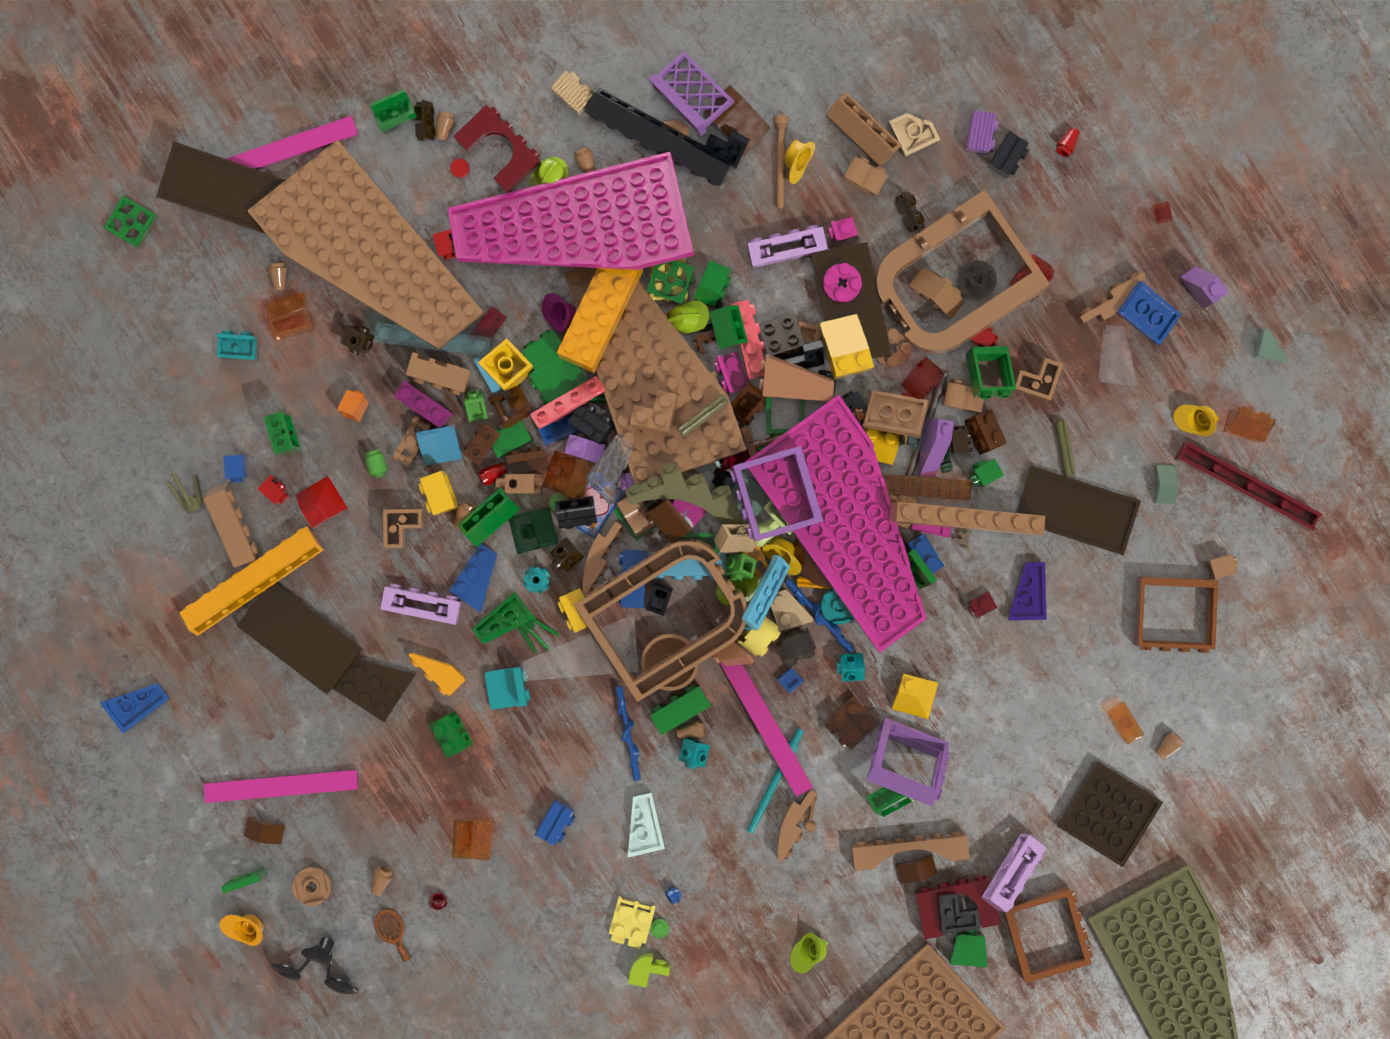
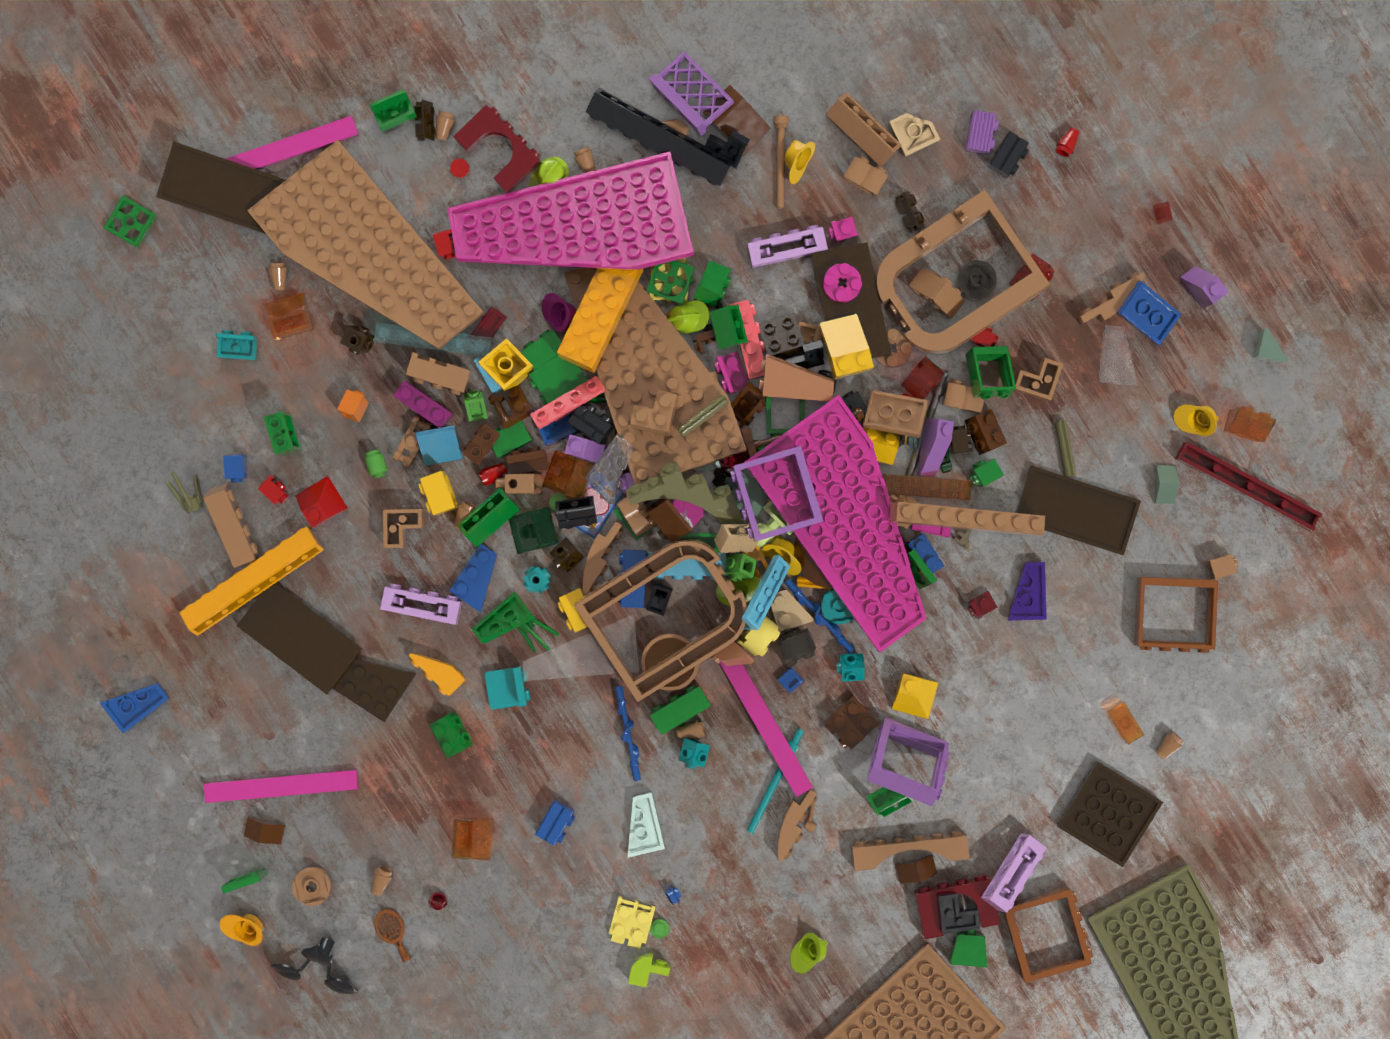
(572, 92): tan brick -> none

